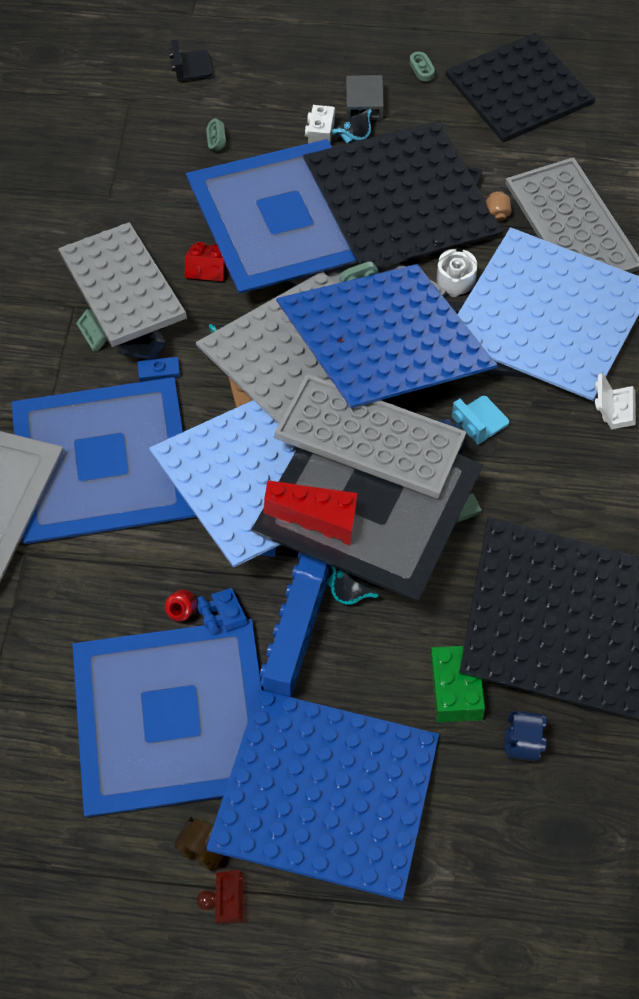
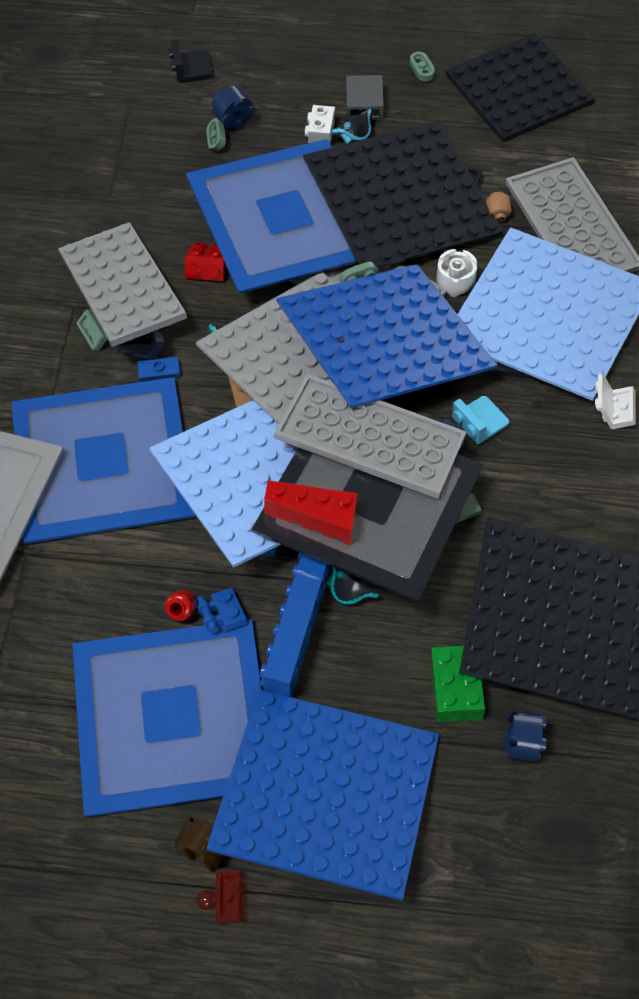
(232, 108): none -> dark blue brick

